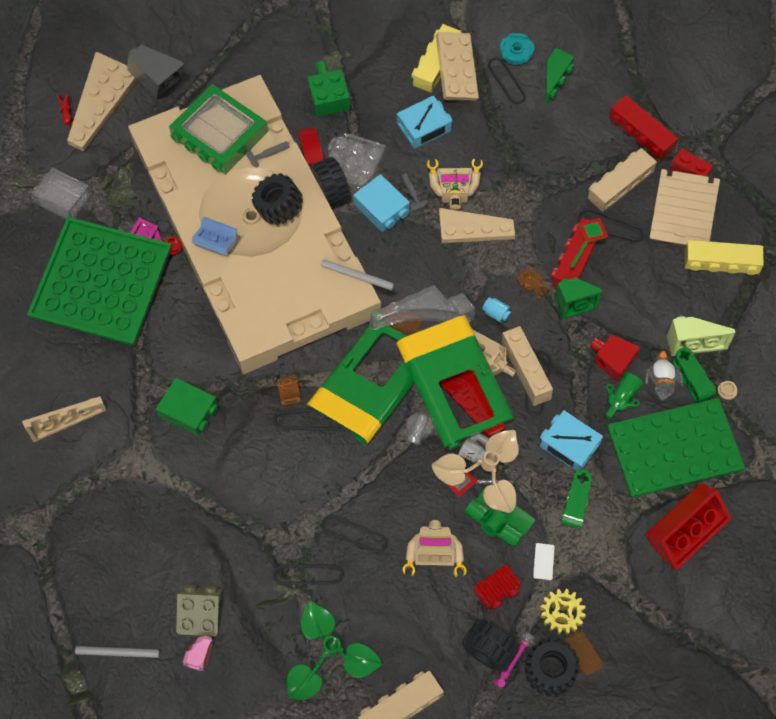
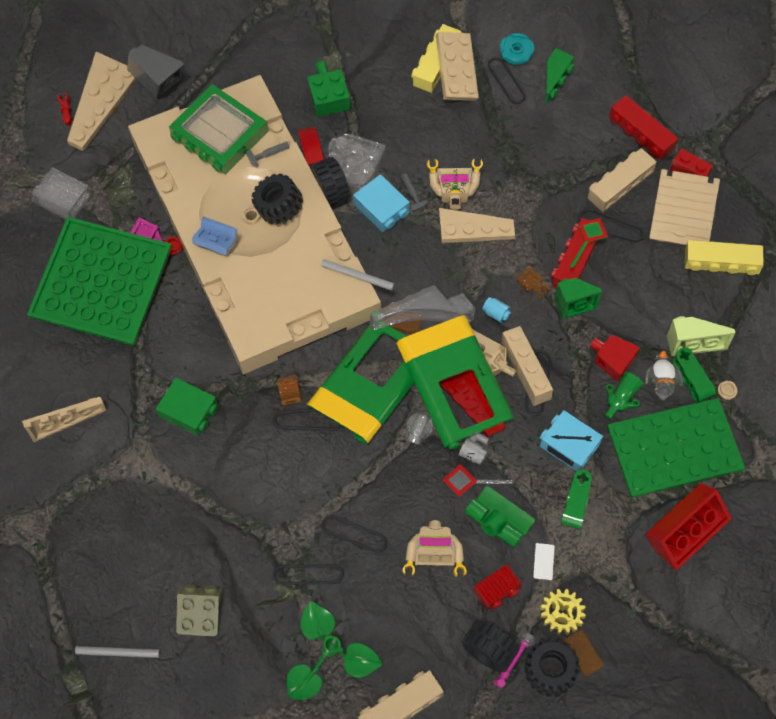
(198, 653): bright pink rock -> none
(424, 121): medium azure brick -> none
(501, 448): tan plant -> none

